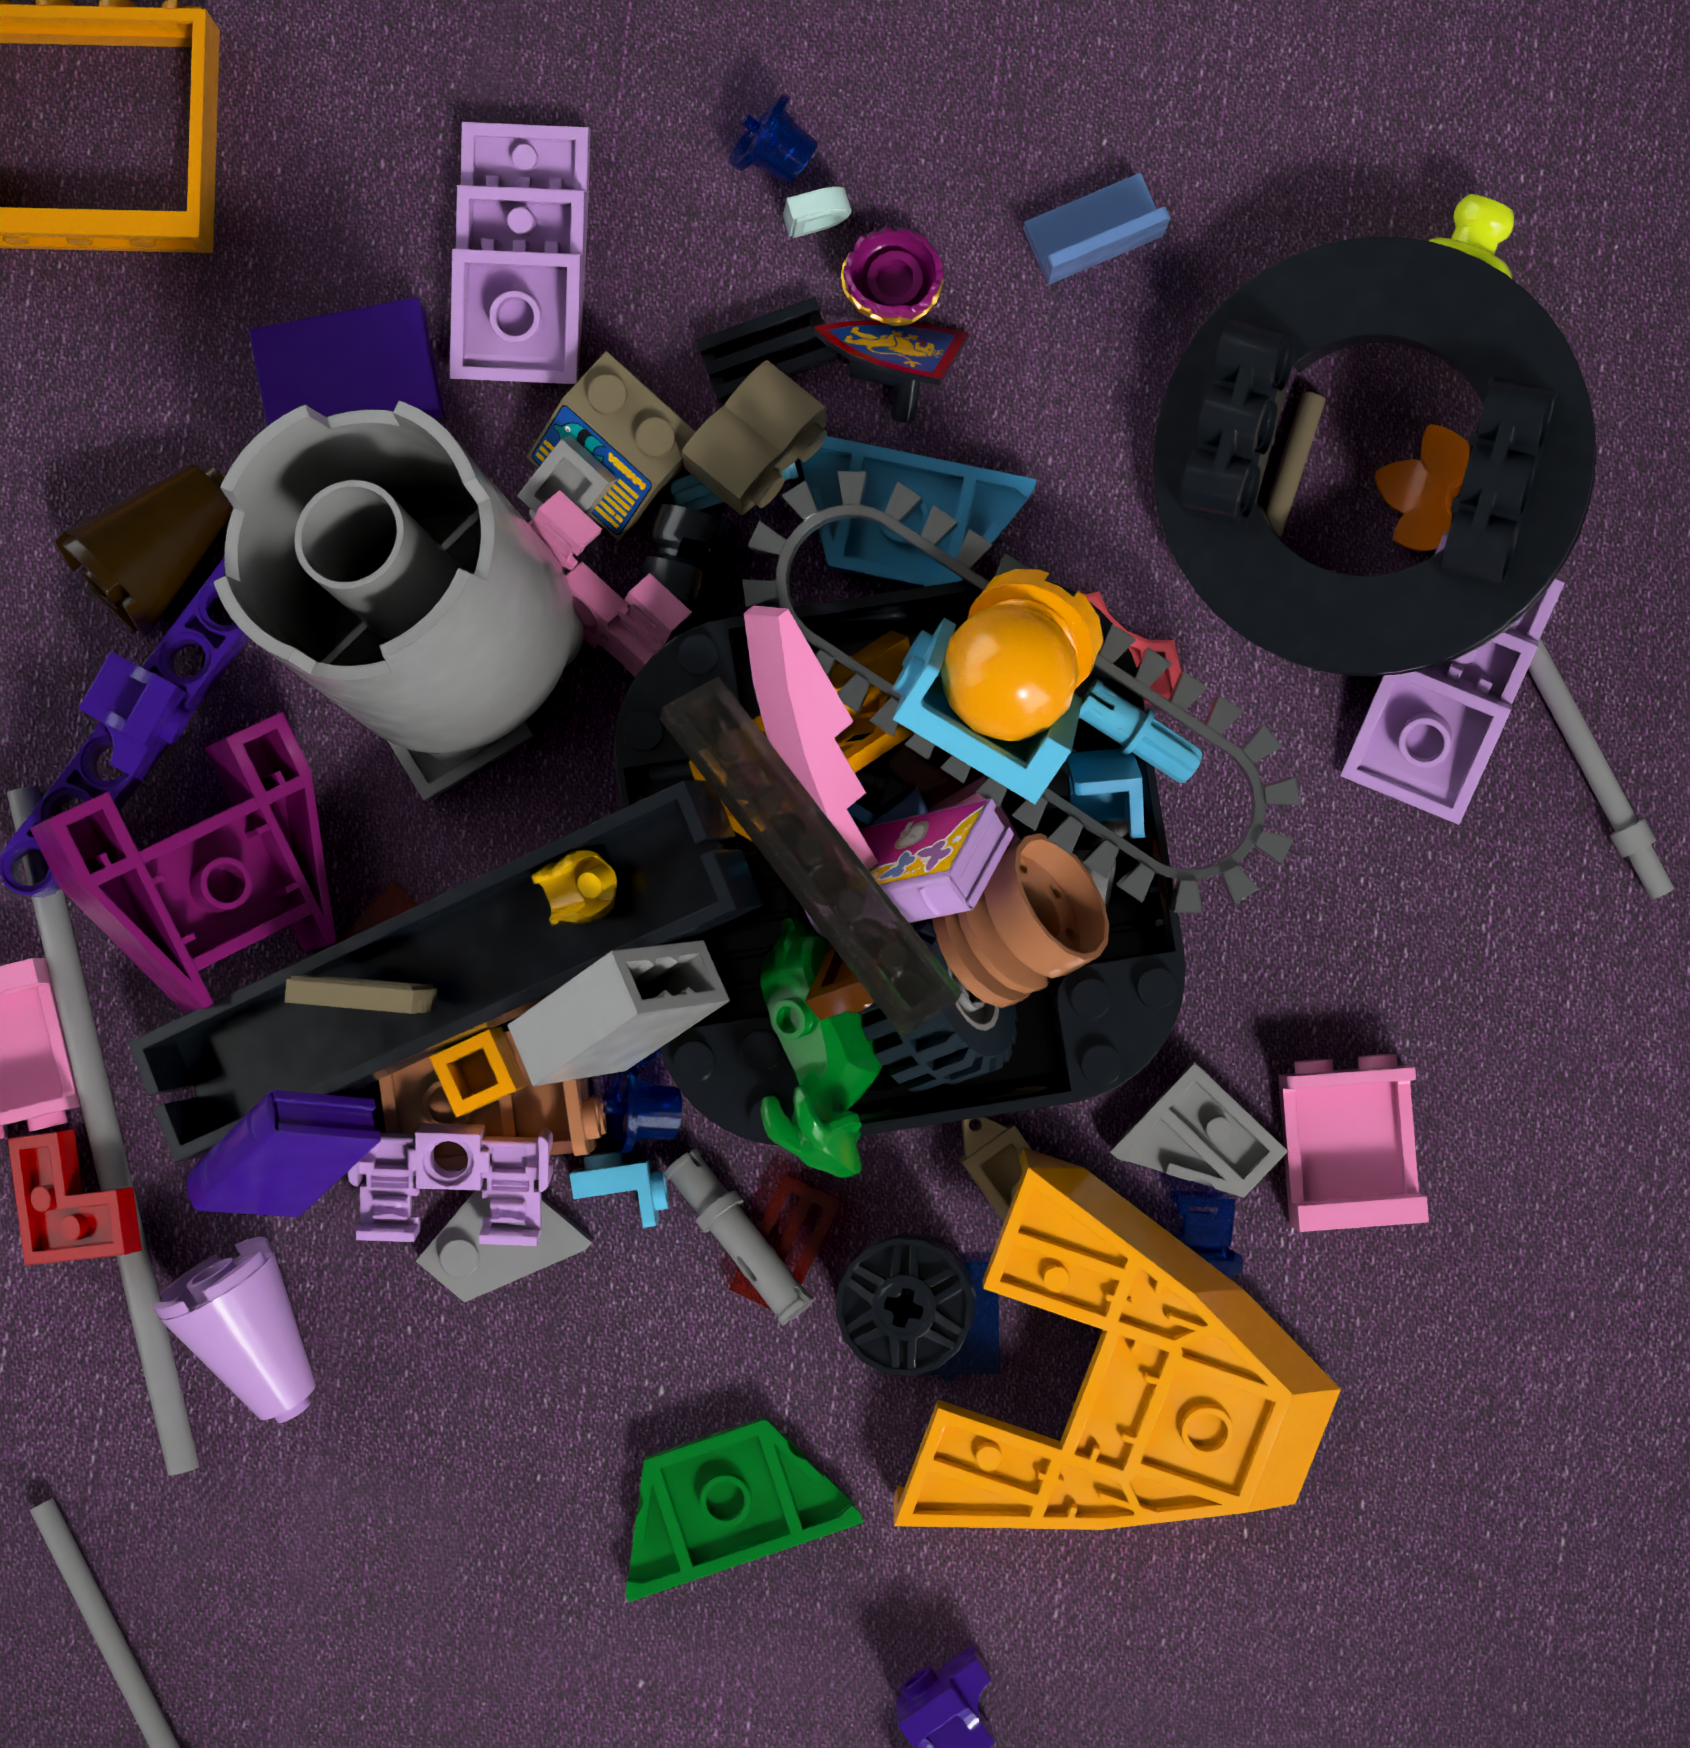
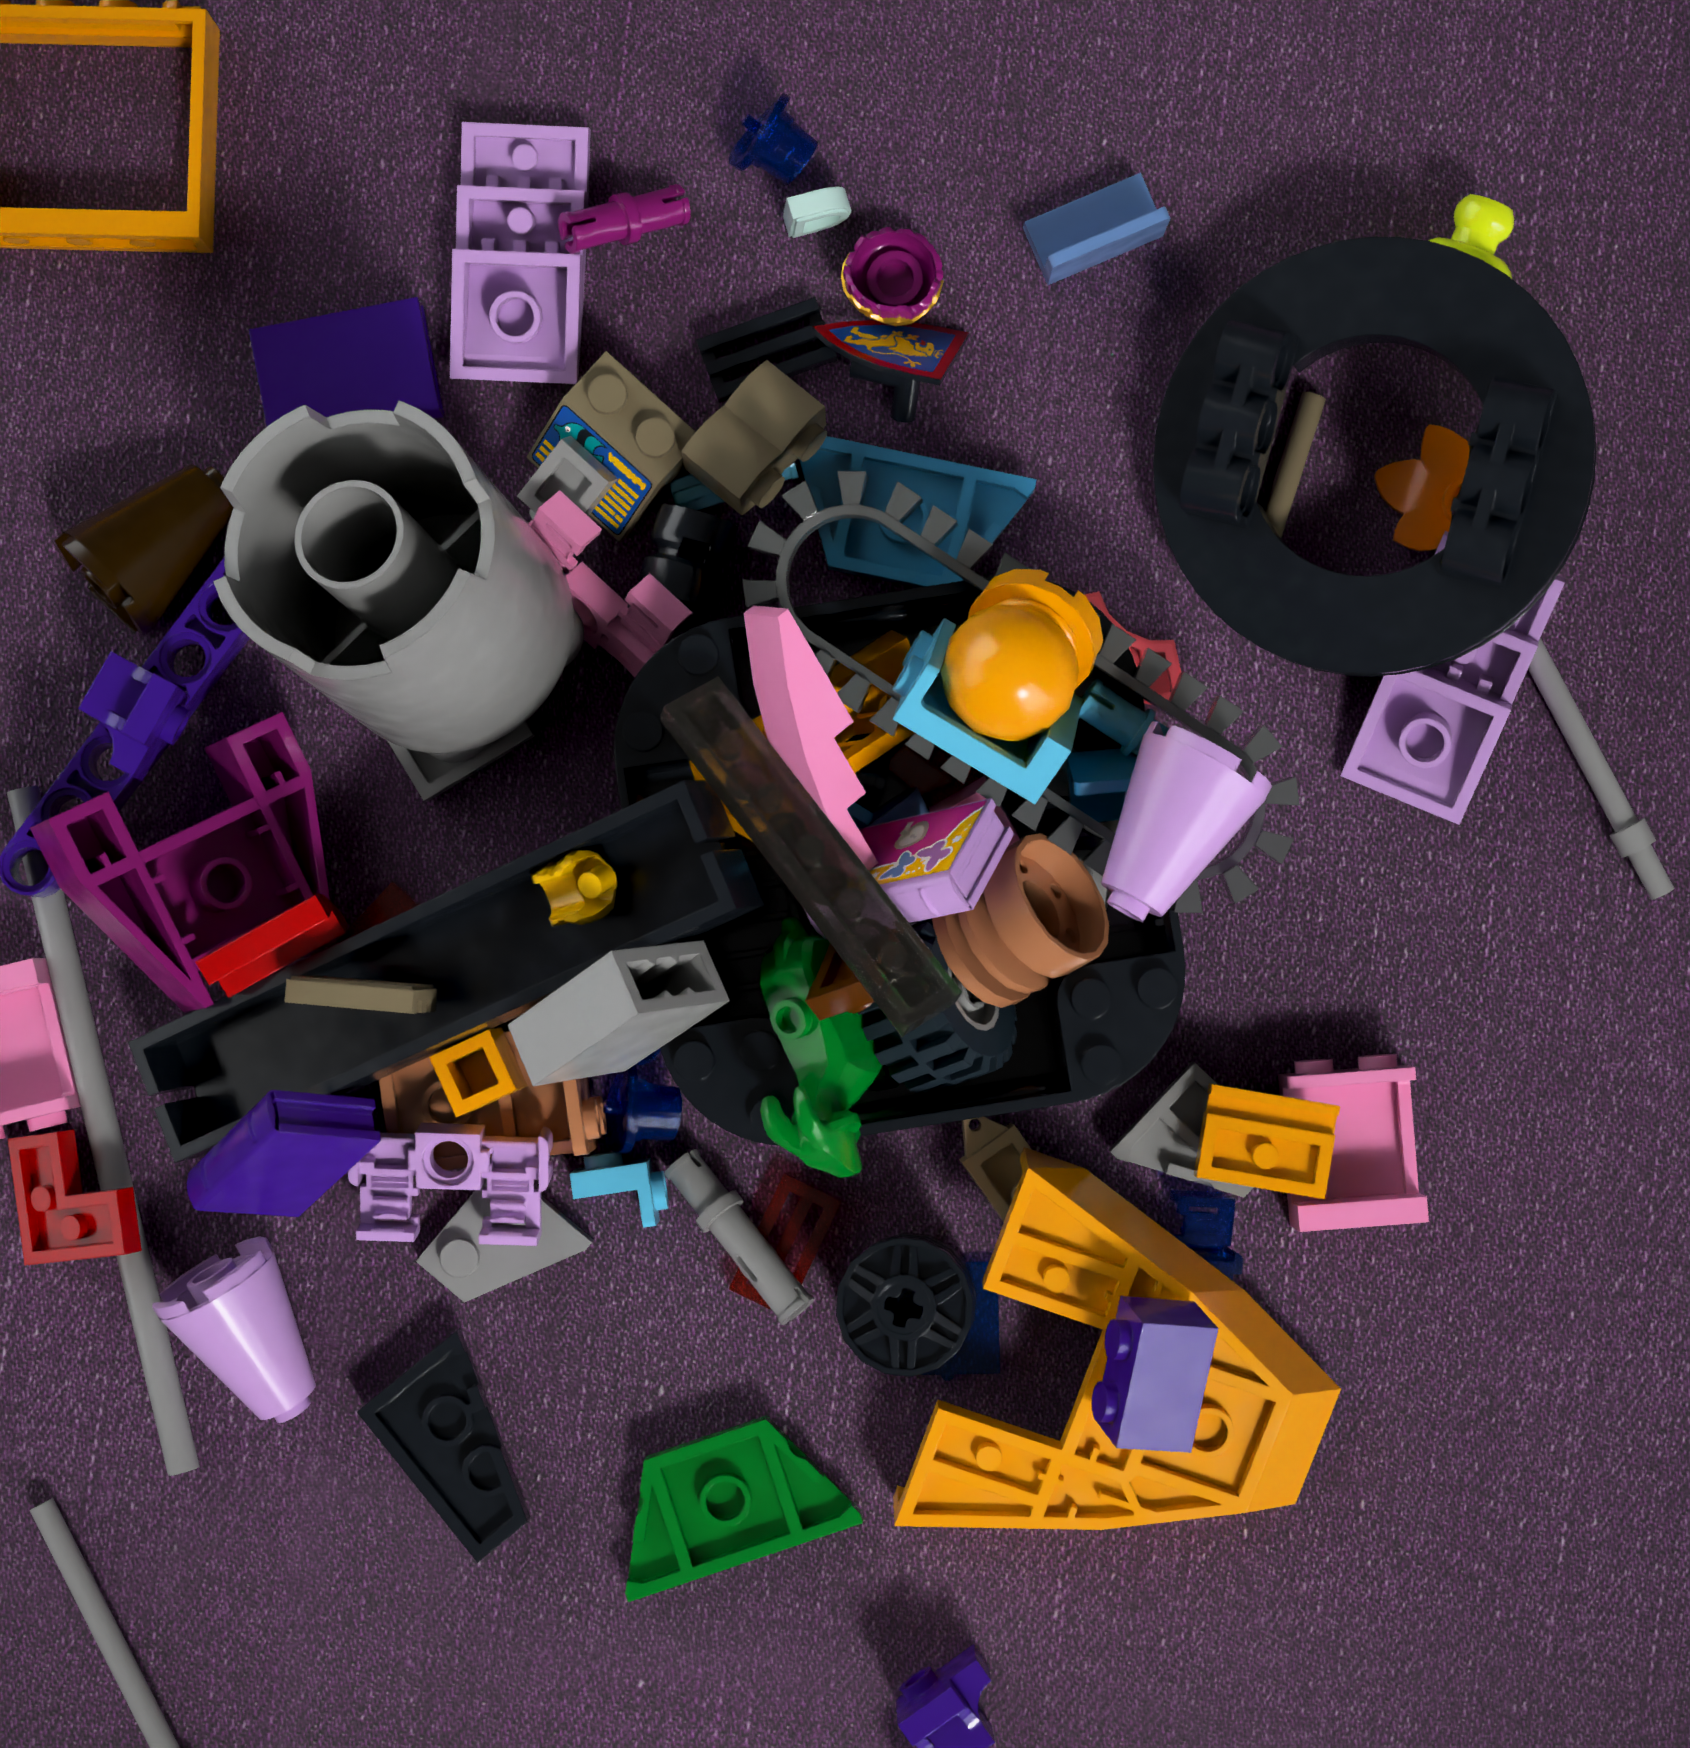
(273, 944): none -> red slope
(450, 1446): none -> black wing
(624, 218): none -> magenta pin
(1154, 1374): none -> brick
(1175, 819): none -> lavender cone
(1266, 1141): none -> light orange plate

